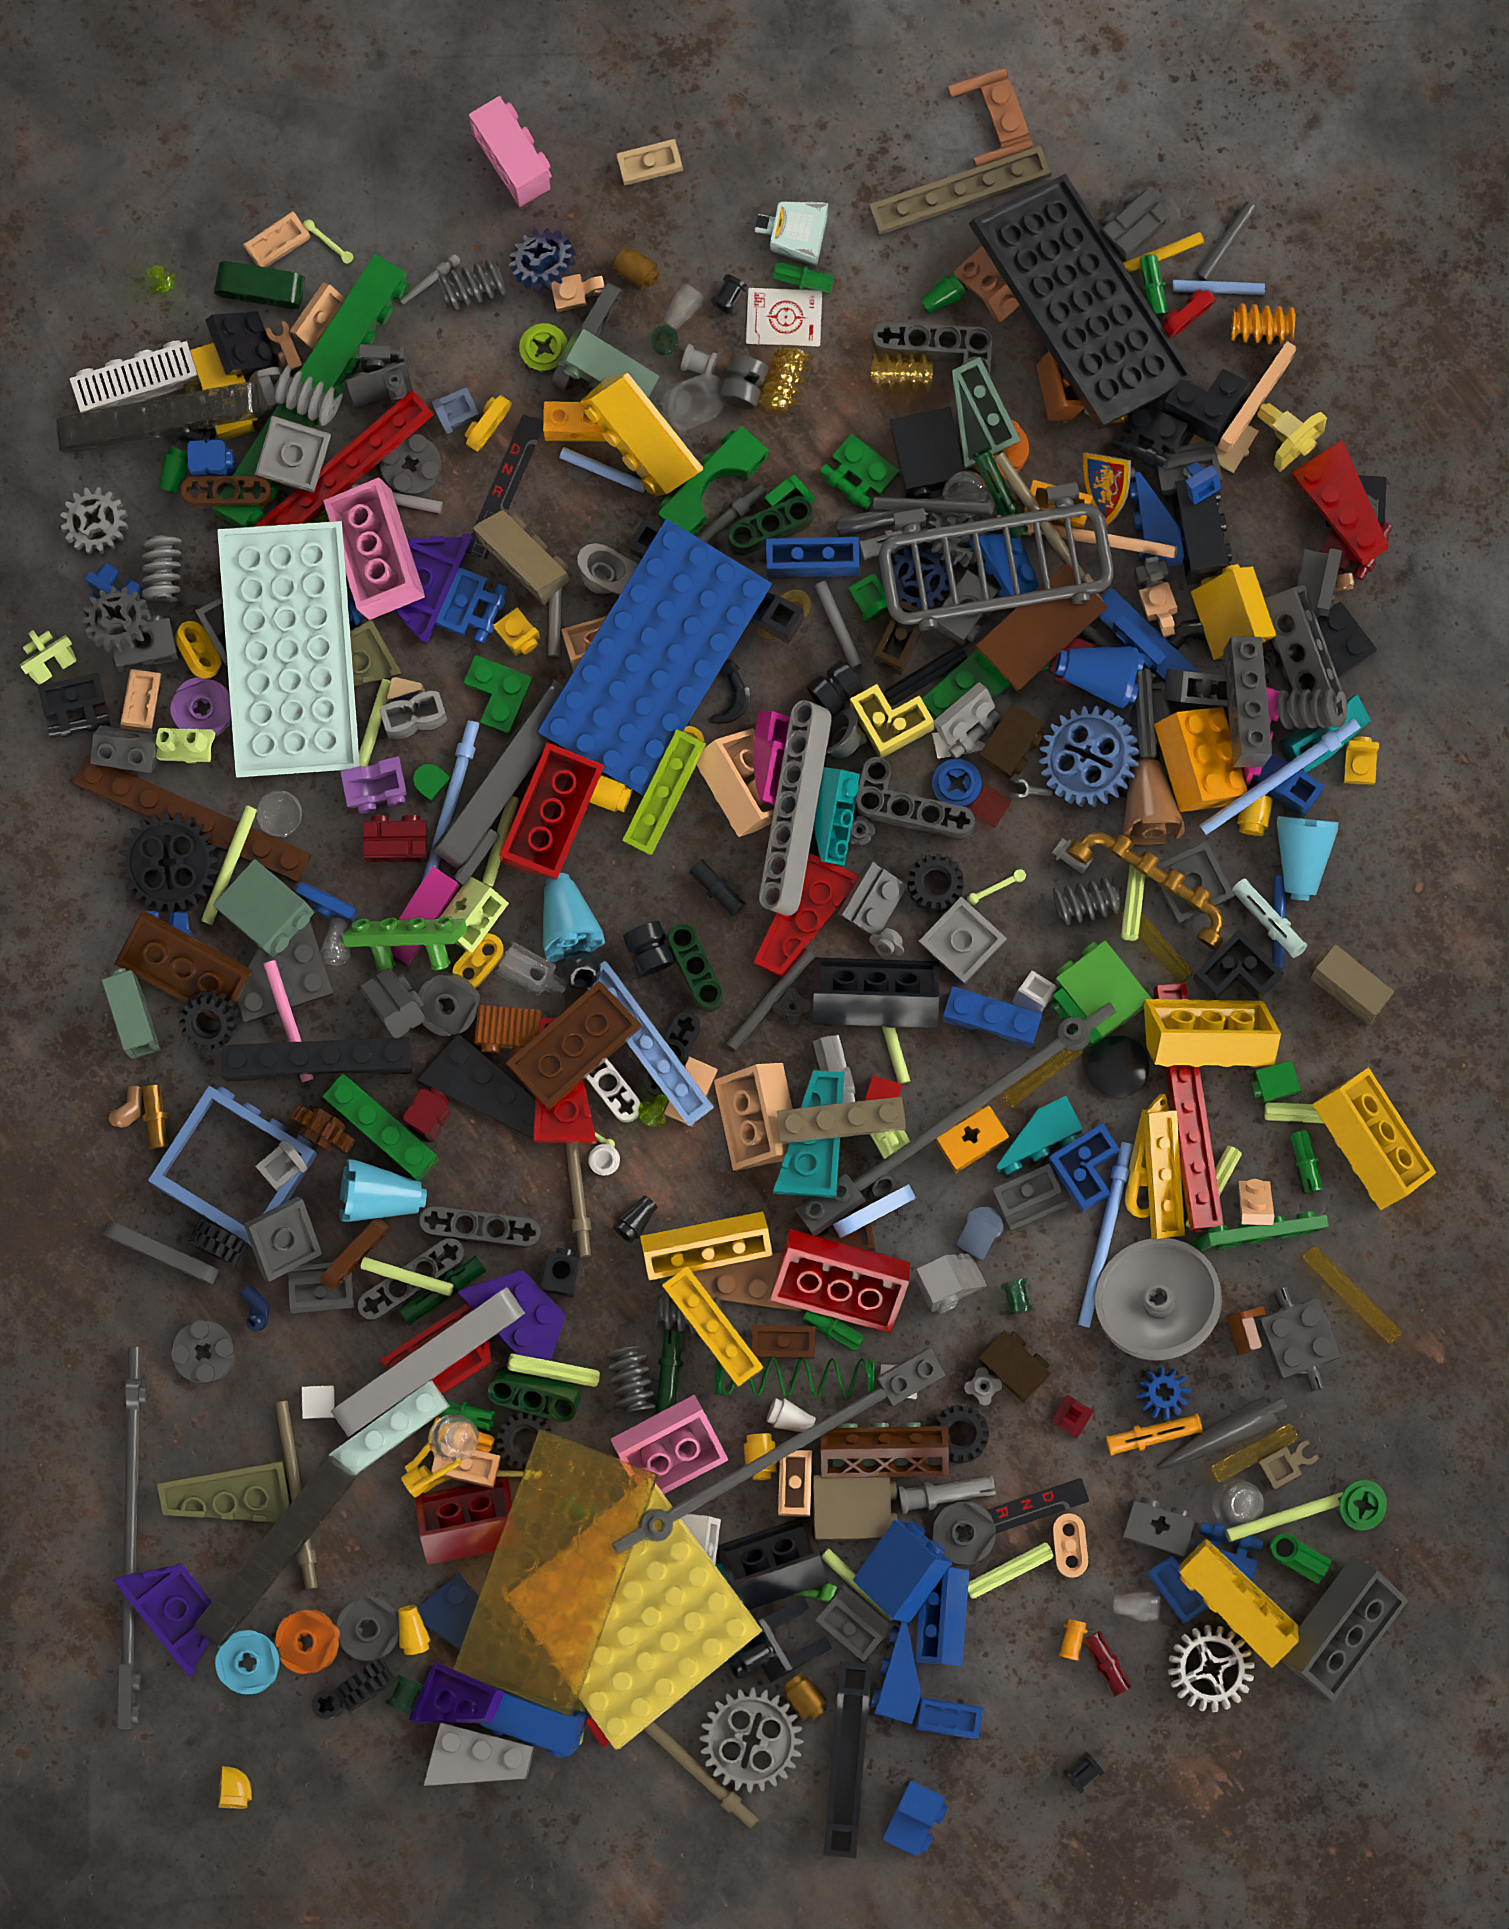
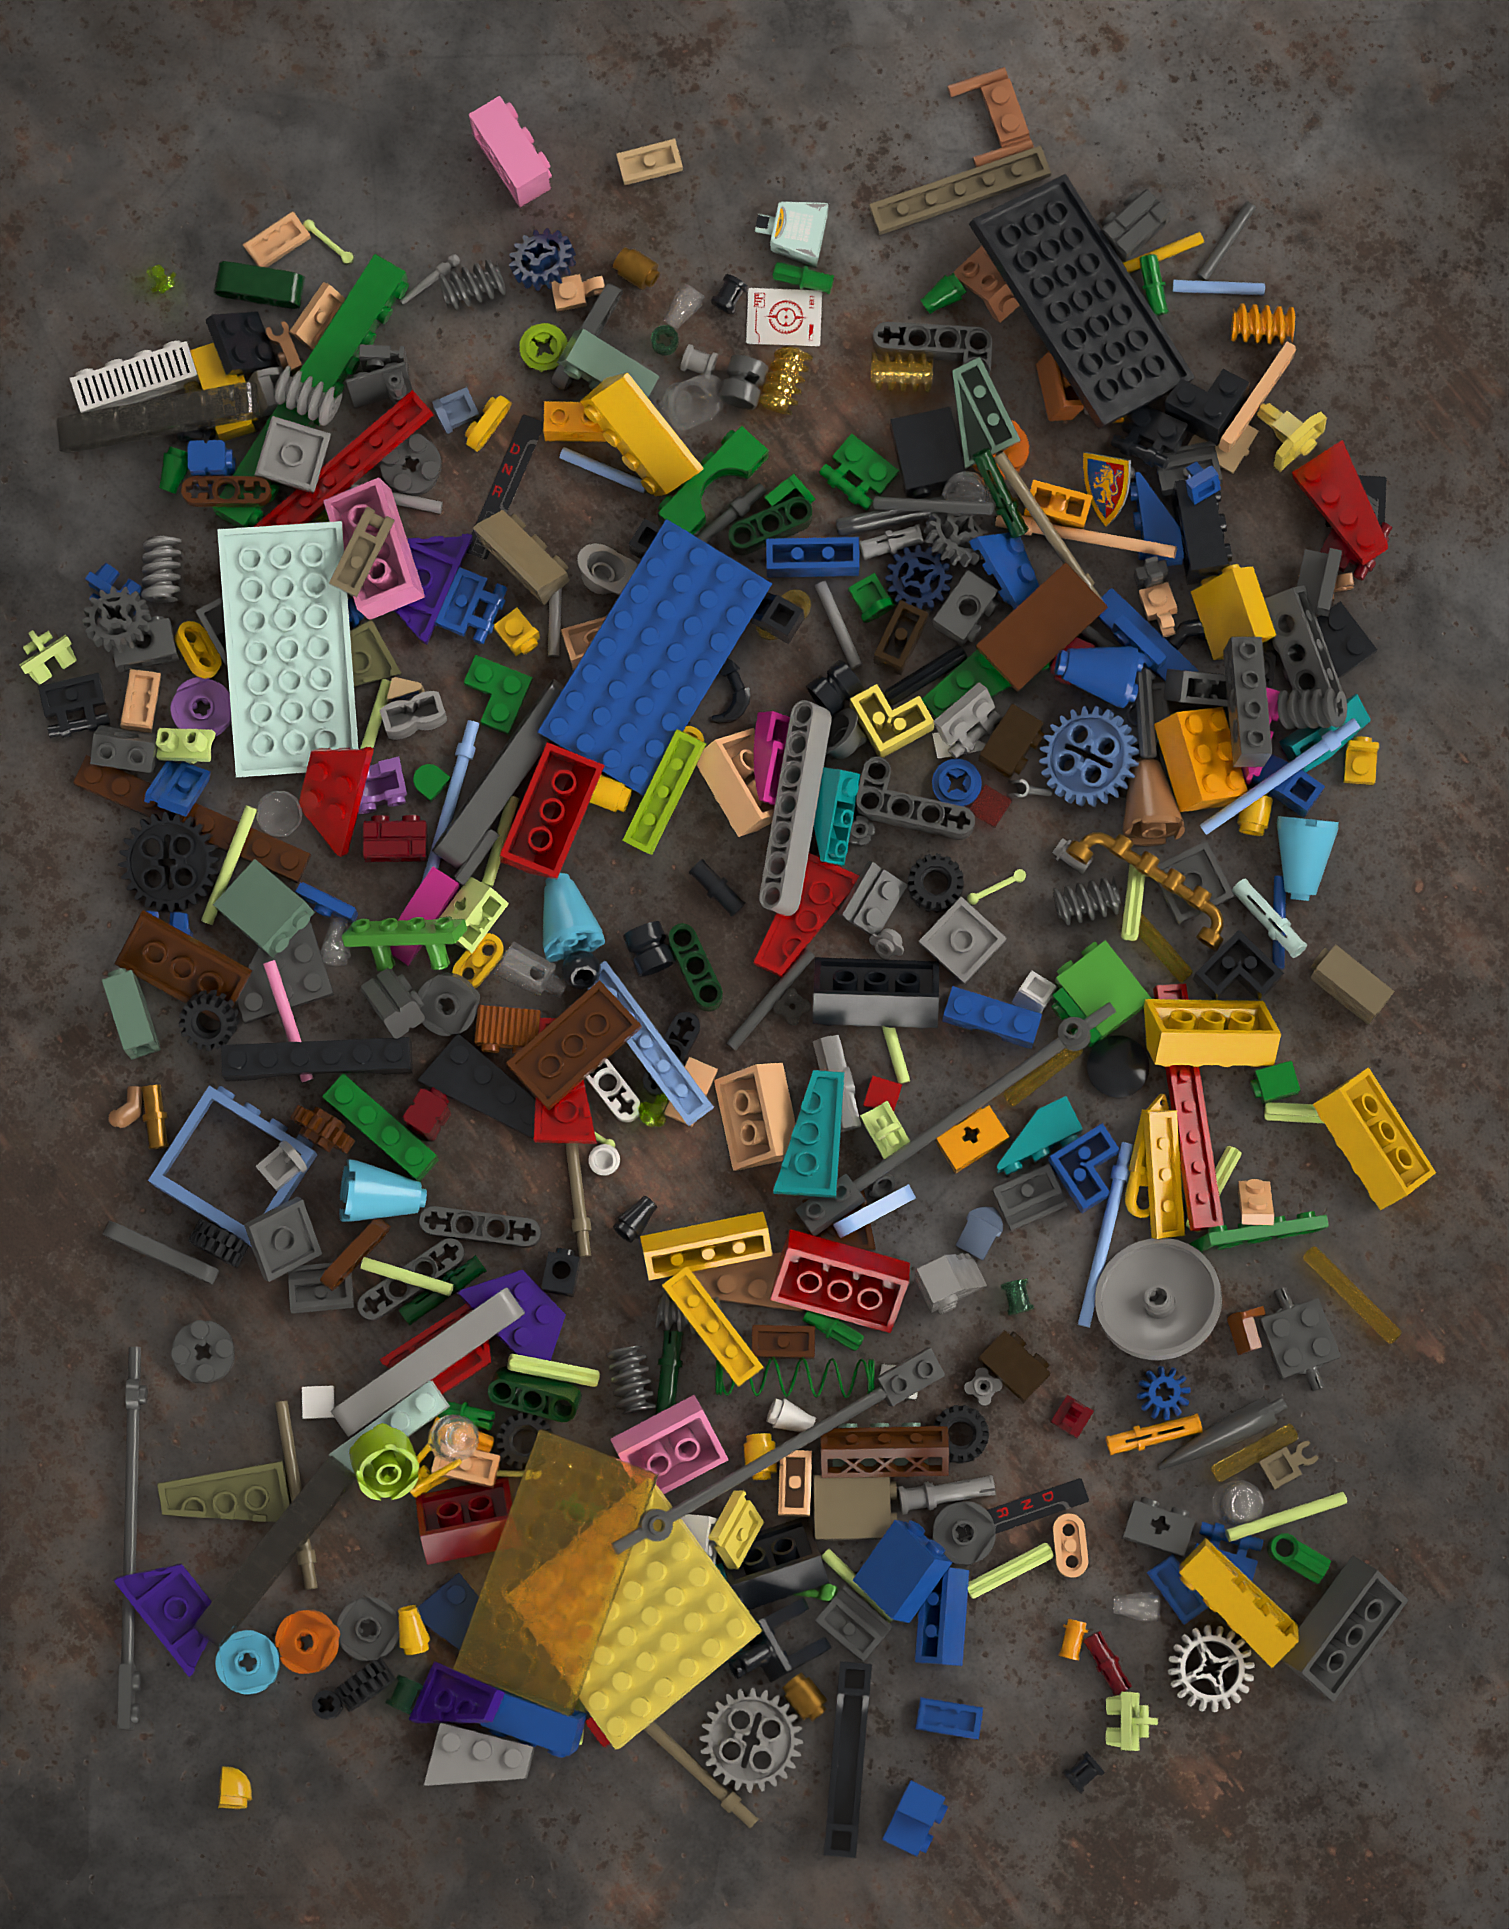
(98, 510): light grey gear -> none
(177, 787): none -> blue plate
(259, 1308): dark blue arm -> none
(334, 792): none -> red wing
(361, 553): none -> dark tan plate
(384, 1463): none -> lime brick
(736, 1529): none -> light yellow plate
(841, 1120): dark tan plate -> none
(901, 1686): blue slope -> none
(1061, 496): dark grey bar -> none
(1134, 1721): none -> yellowish green hips
(1197, 305): red plate -> none
(1306, 1161): green axle -> none
(1367, 1517): green gear -> none

